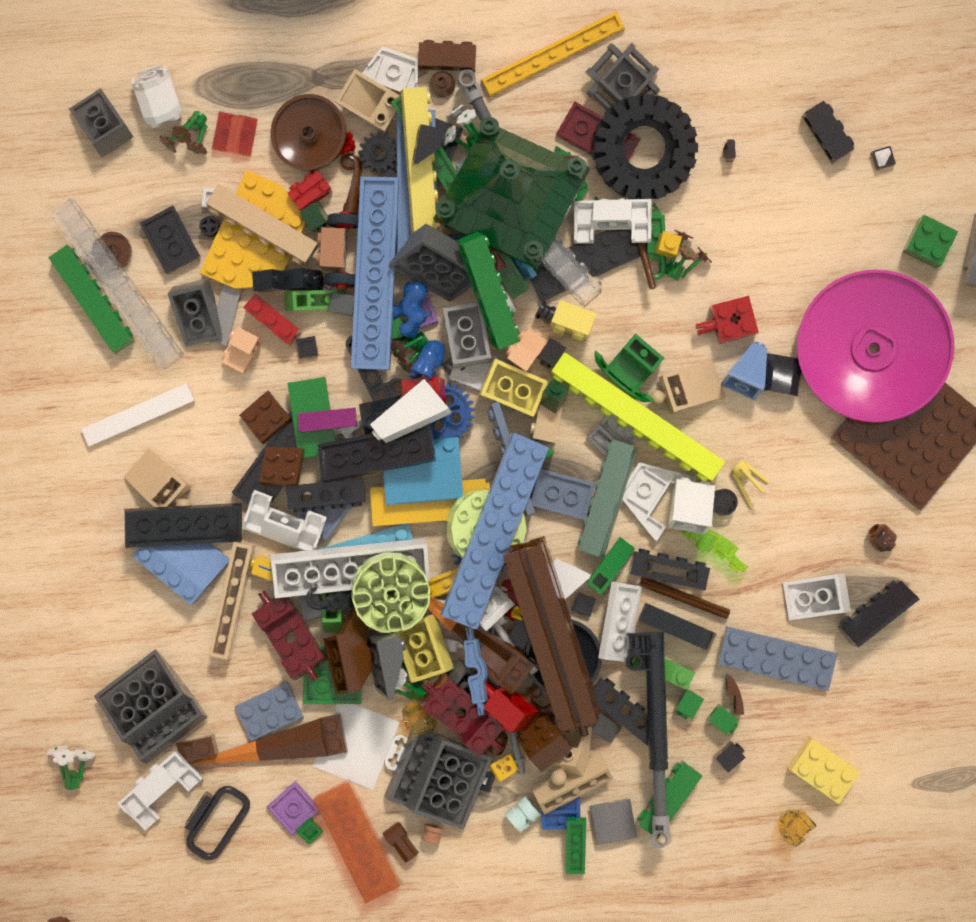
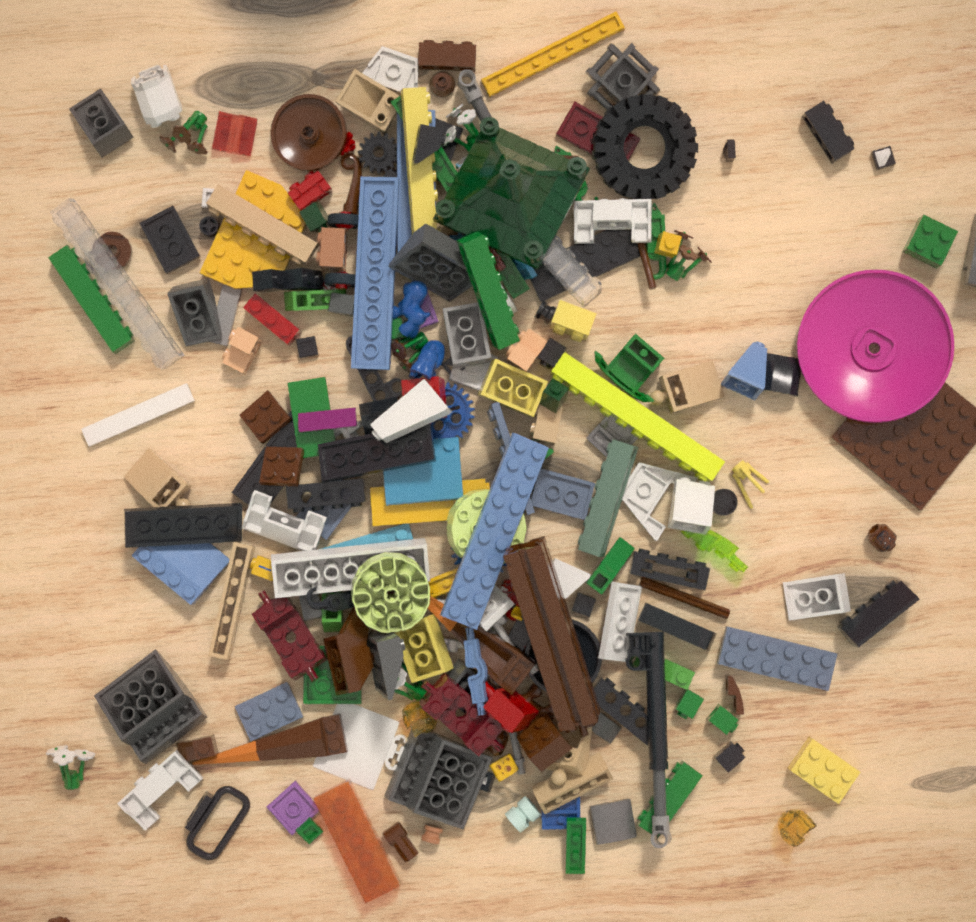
(726, 330): red brick -> none

